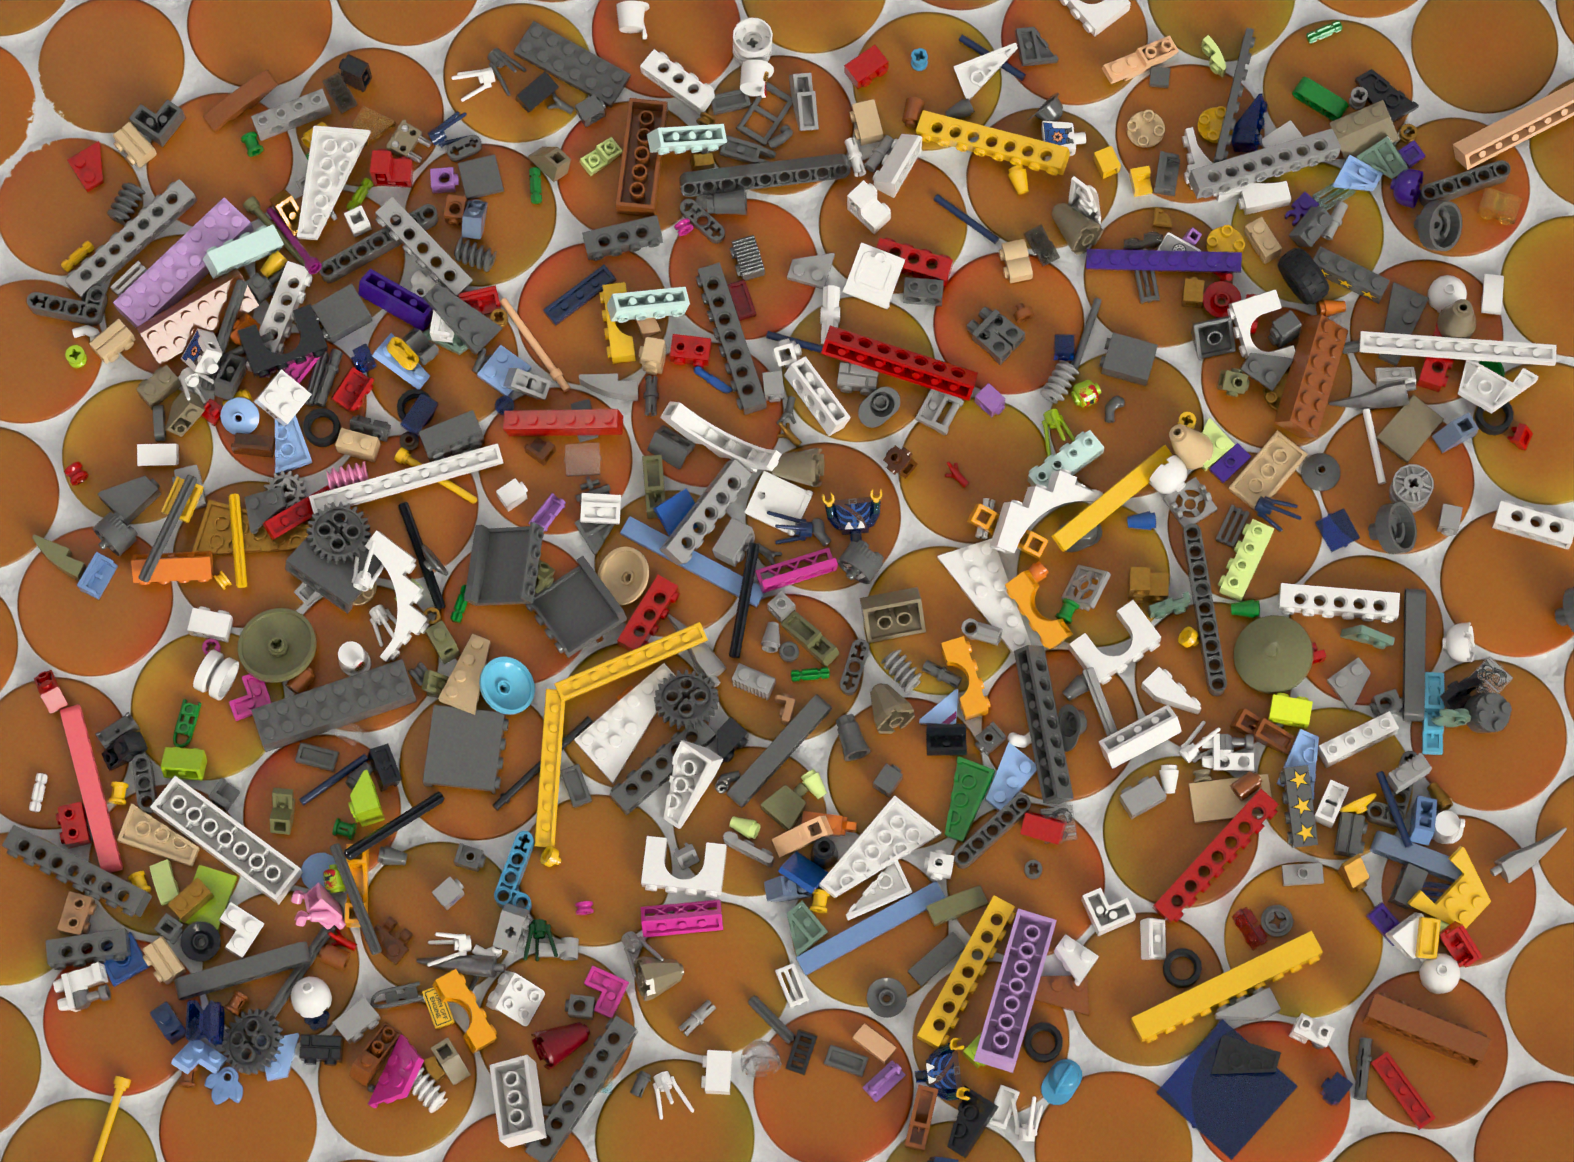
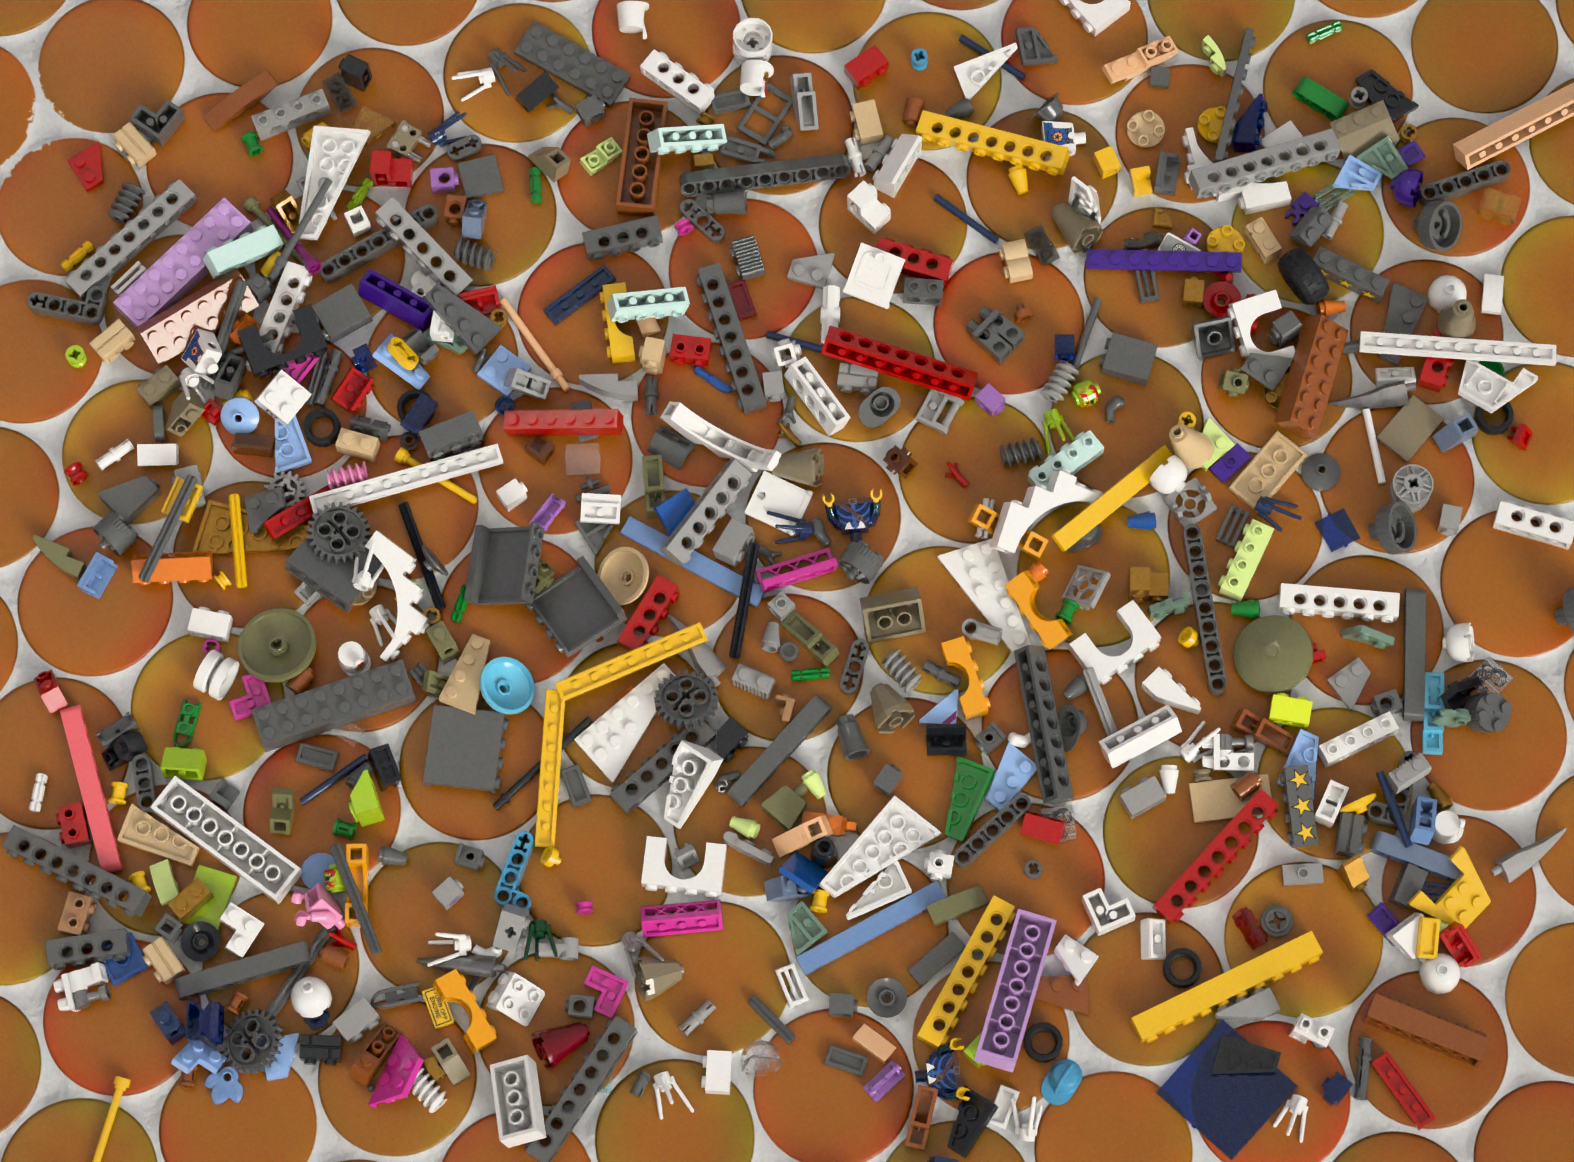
(86, 330): white arm -> none
(114, 454): none -> white pin
(281, 260): none -> dark grey bar
(391, 947): reddish brown plate -> none
(394, 825): black axle -> none
(801, 1033): black slope -> none
(842, 1005): none -> dark grey brick
(1020, 452): none -> dark grey piece
(1297, 1106): none -> white plant

